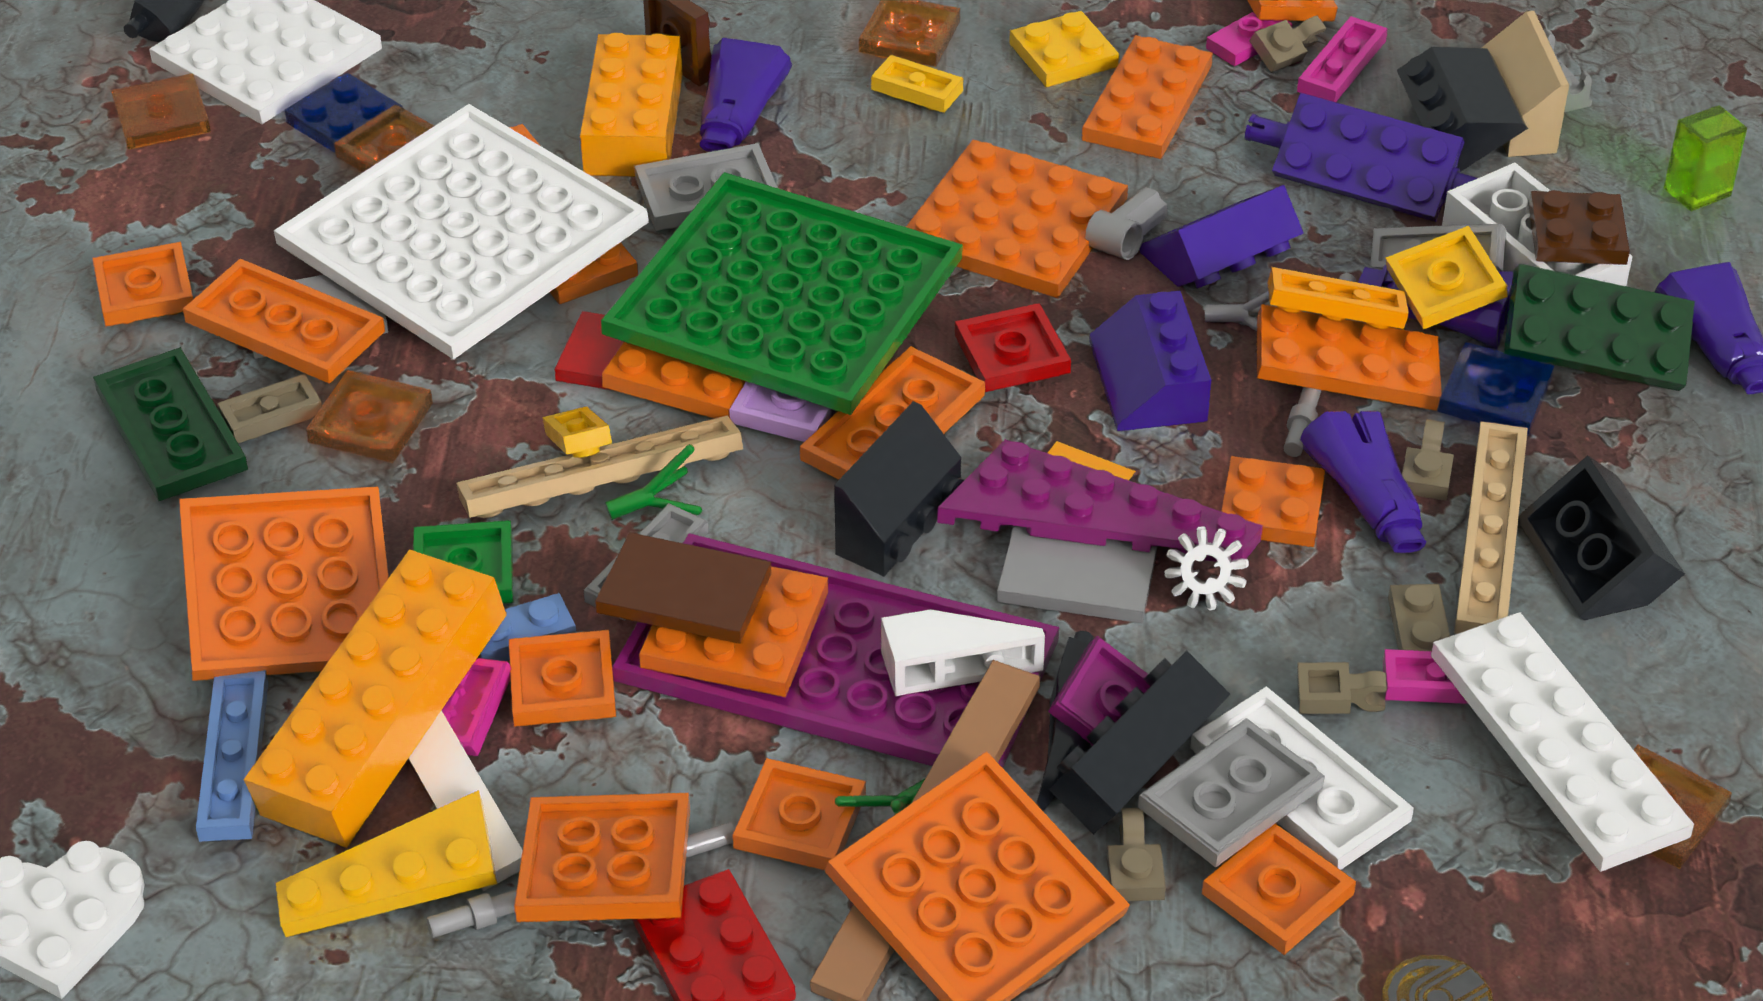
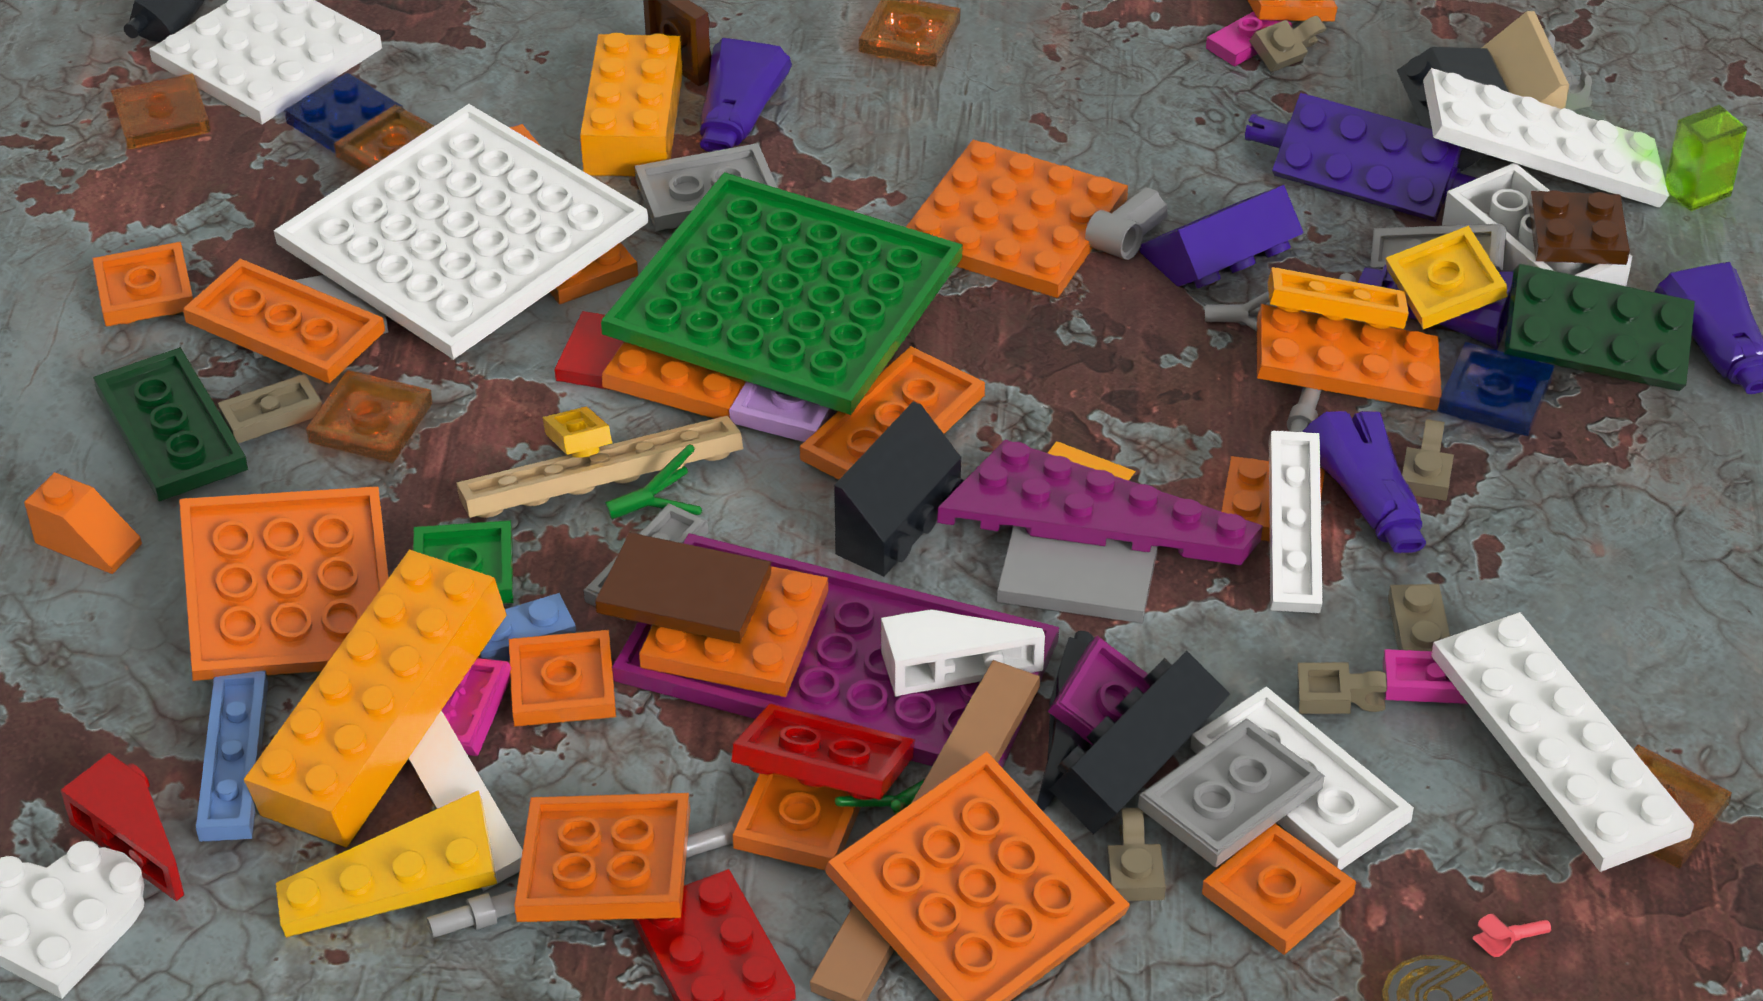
(80, 524): none -> orange slope
(118, 813): none -> red slope
(823, 752): none -> red plate
(917, 83): yellow plate -> none
(1012, 347): red plate -> none
(1063, 48): yellow plate -> none
(1147, 96): orange plate -> none
(1152, 364): dark purple slope -> none
(1214, 582): white gear -> none
(1295, 522): none -> white plate
(1342, 59): dark pink plate -> none
(1491, 526): tan plate -> none
(1498, 937): none -> coral hand
(1544, 137): none -> white plate
(1599, 543): black slope -> none

